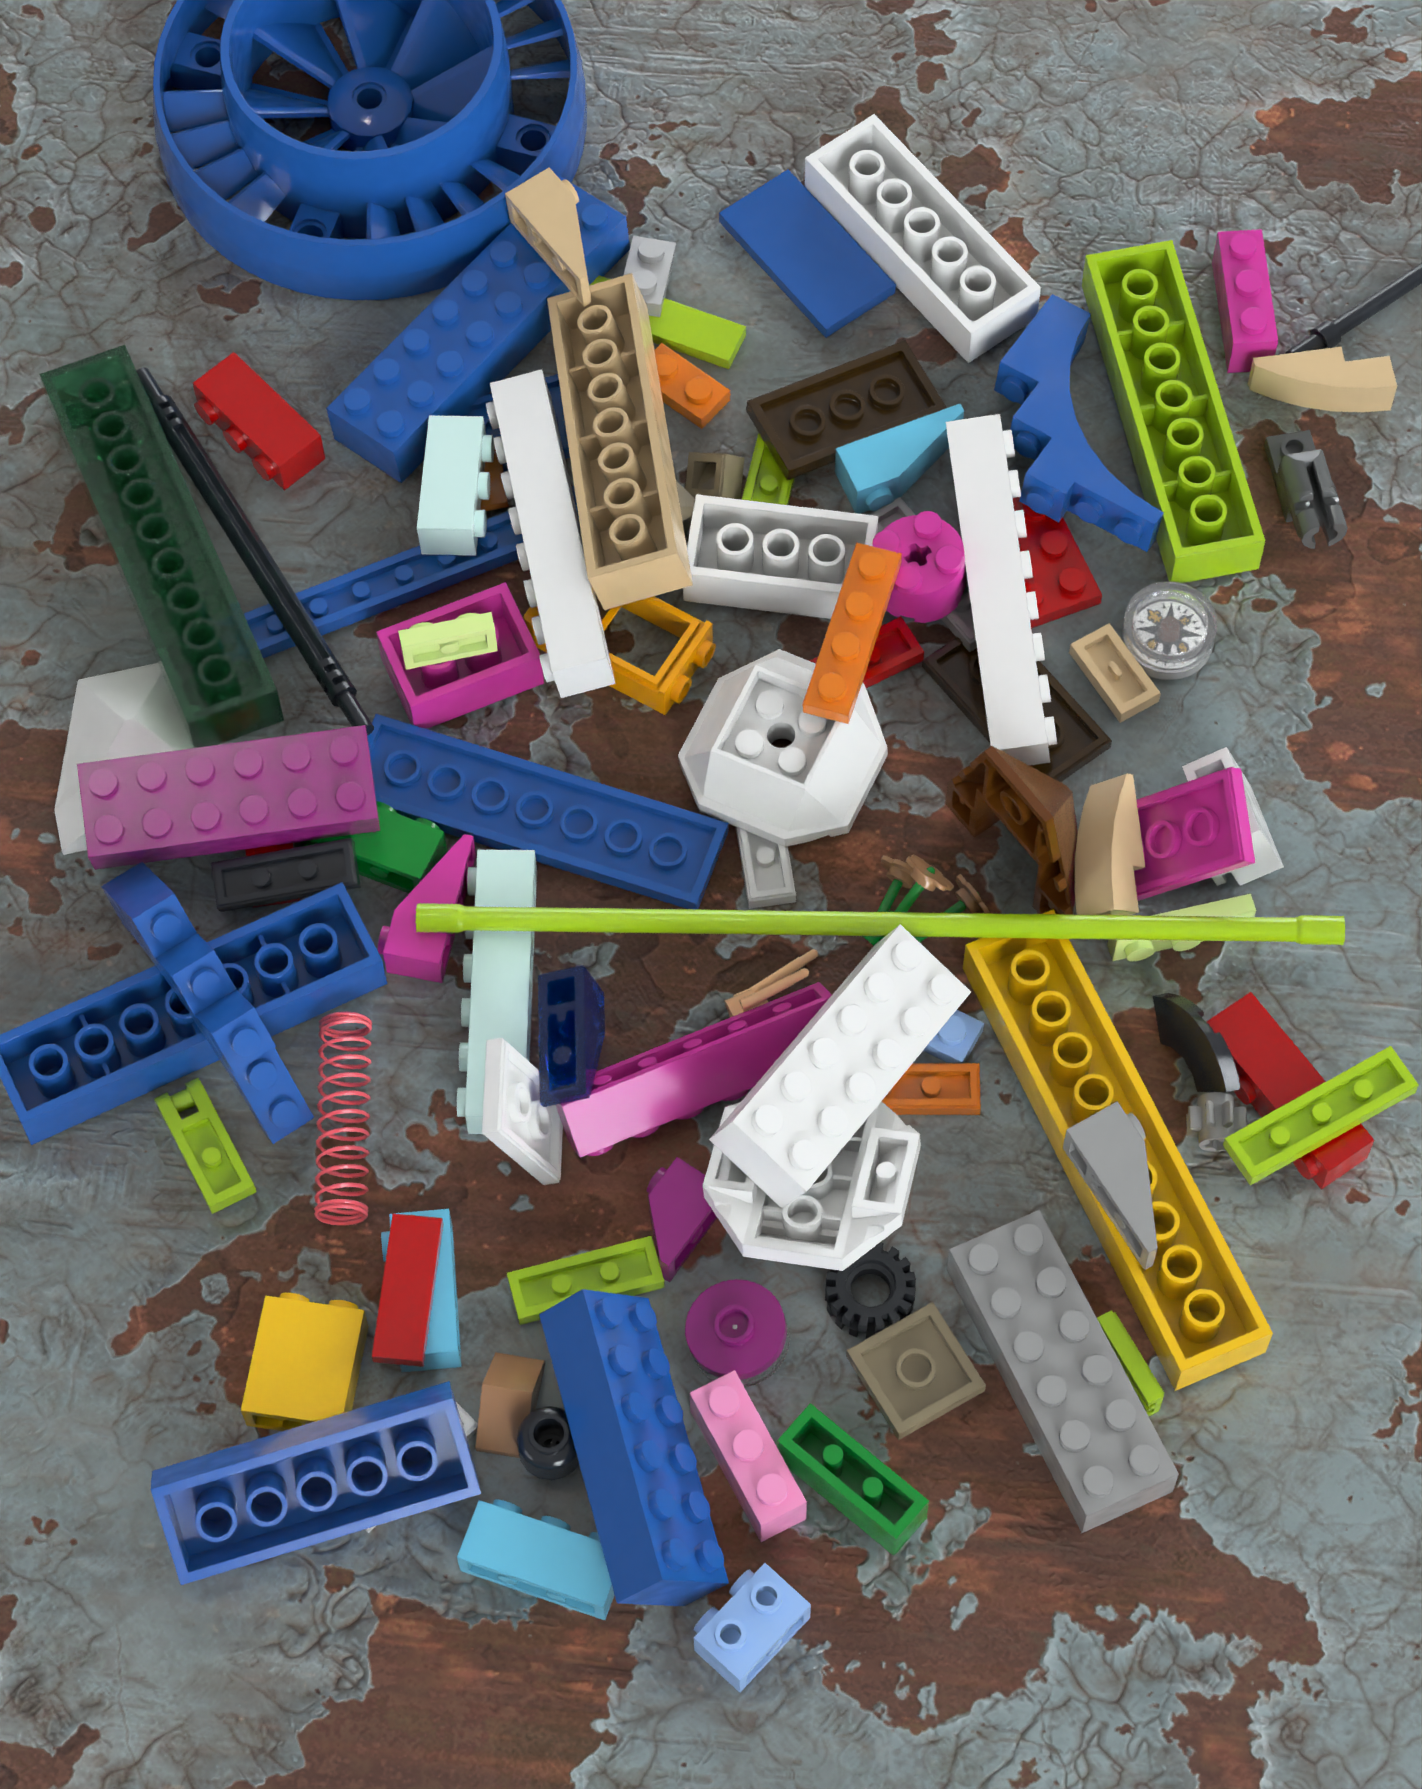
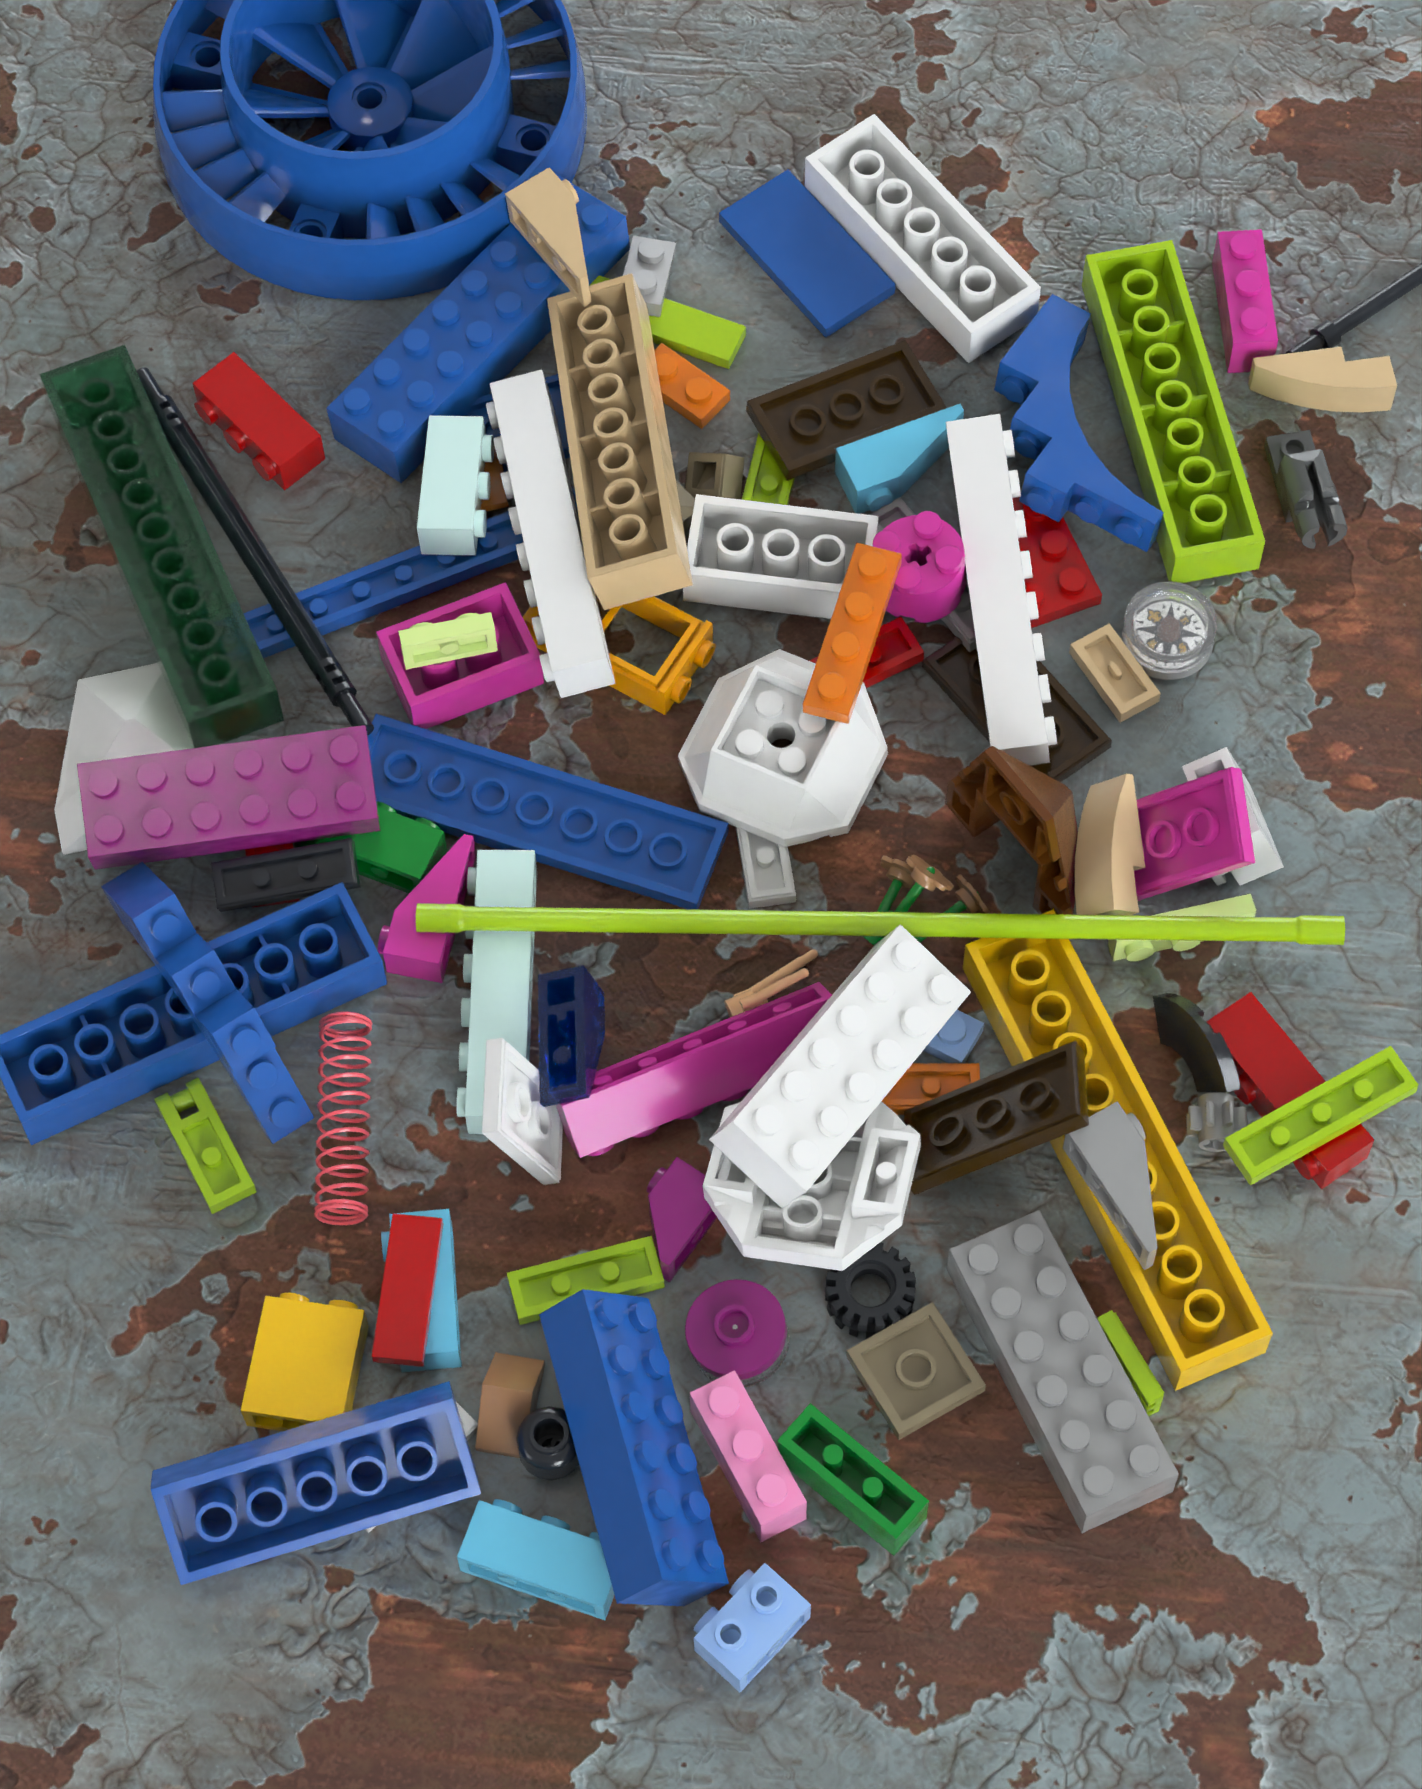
(999, 1116): none -> dark brown tile

